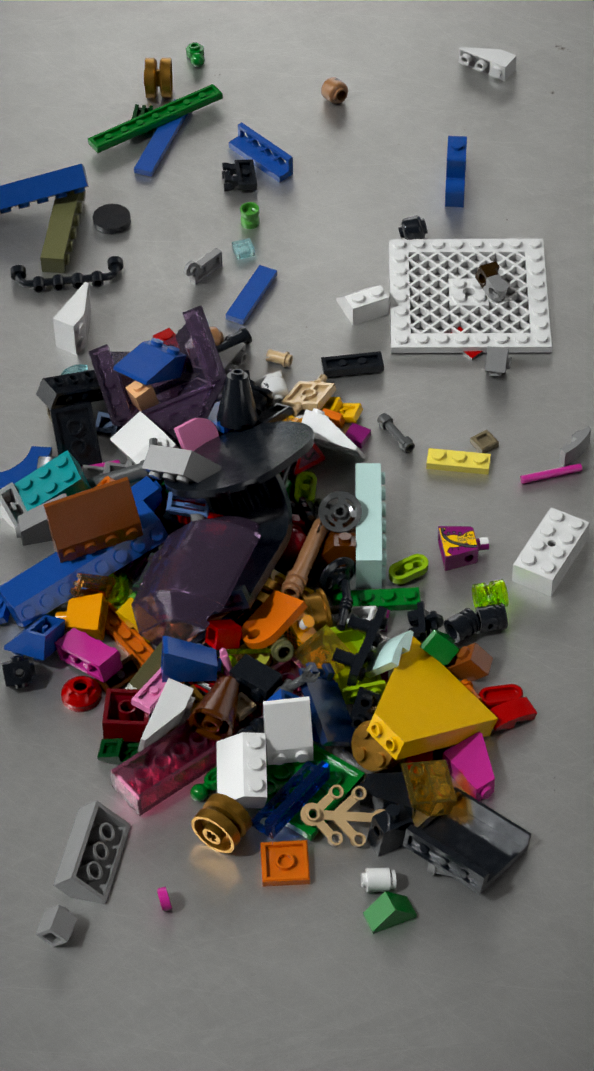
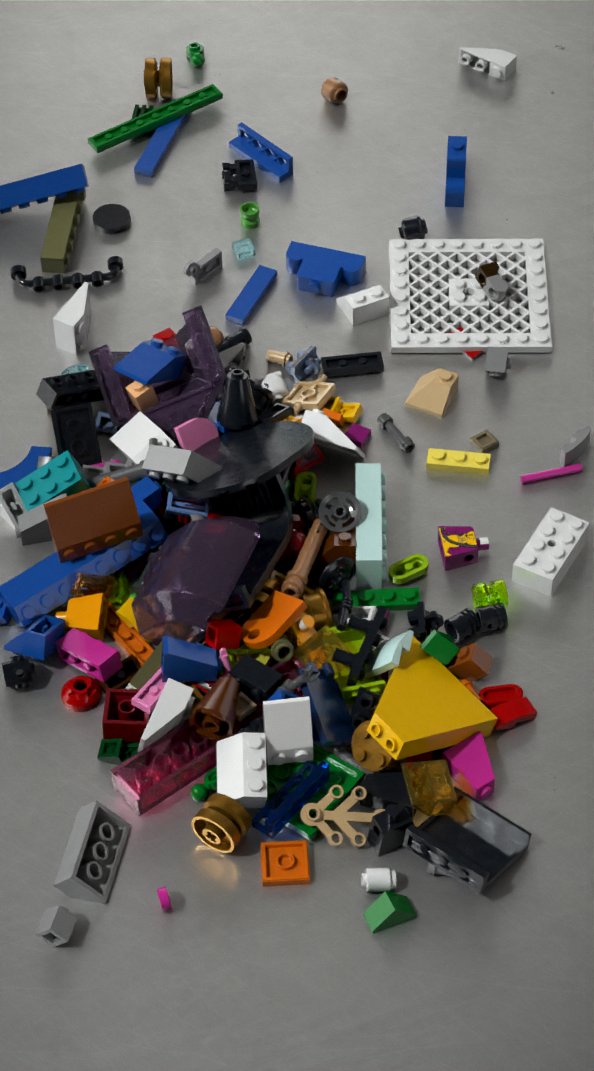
(306, 363): none -> sand blue hips
(322, 269): none -> blue brick
(434, 392): none -> tan slope

